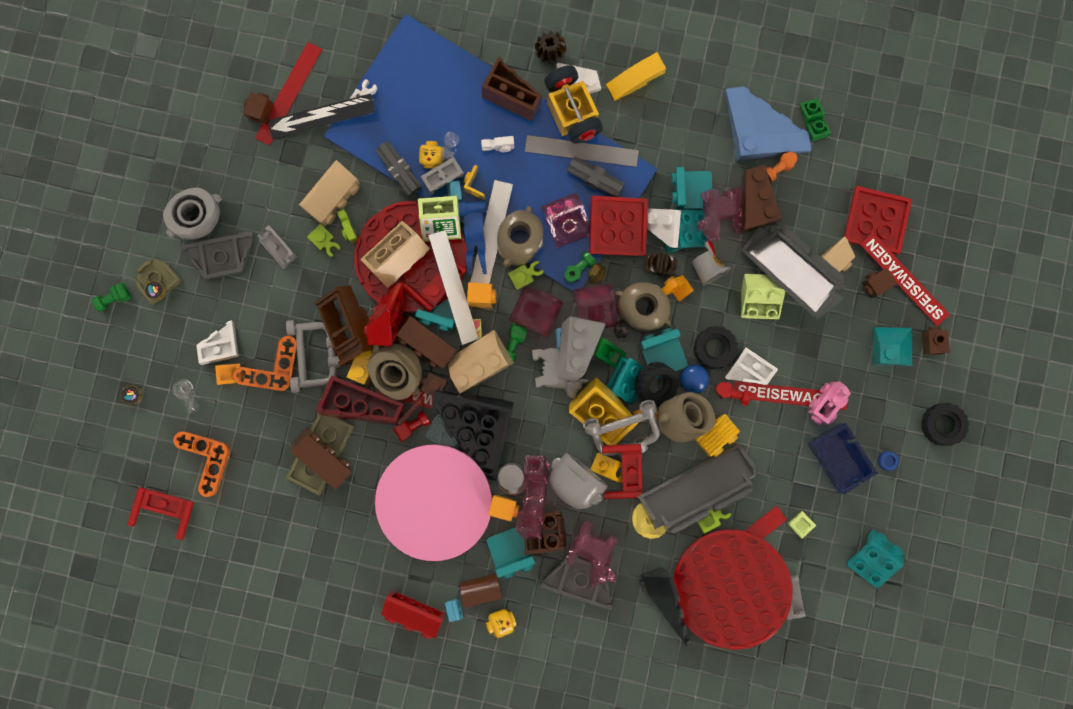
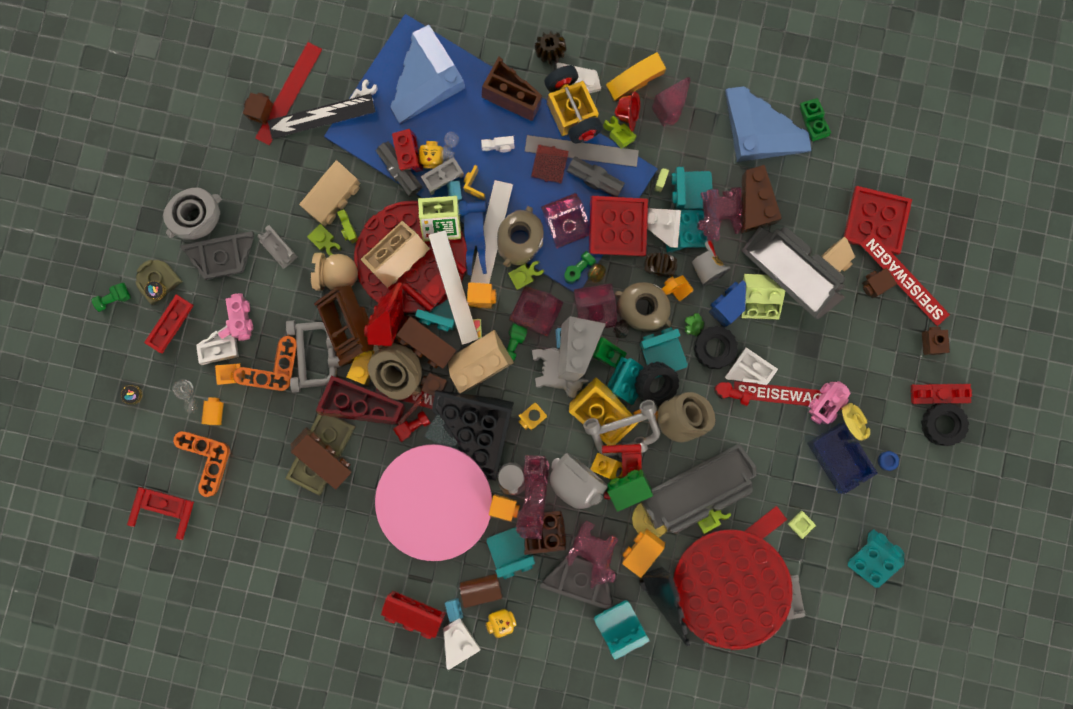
(169, 324): none -> red plate
(212, 411): none -> light orange brick
(239, 323): none -> bright pink brick
(333, 271): none -> tan tile
(407, 150): none -> red bracket
(426, 78): none -> medium blue slope
(458, 643): none -> white wing
(525, 420): none -> yellow bracket
(549, 164): none -> clear red piece
(619, 134): none -> lime plate
(621, 629): none -> teal bracket
(628, 109): none -> red piece
(629, 489): none -> green brick
(643, 552): none -> light orange brick
(661, 180): none -> yellowish green tile
(670, 102): none -> clear pink slope
(694, 325): none -> bright green plant
(694, 378): blue hair -> none
(718, 436): yellow brick -> none
(731, 306): none -> blue slope
(785, 163): orange leg -> none
(855, 421): none -> light yellow tile
(892, 346): teal slope -> none
(941, 393): none -> red plate

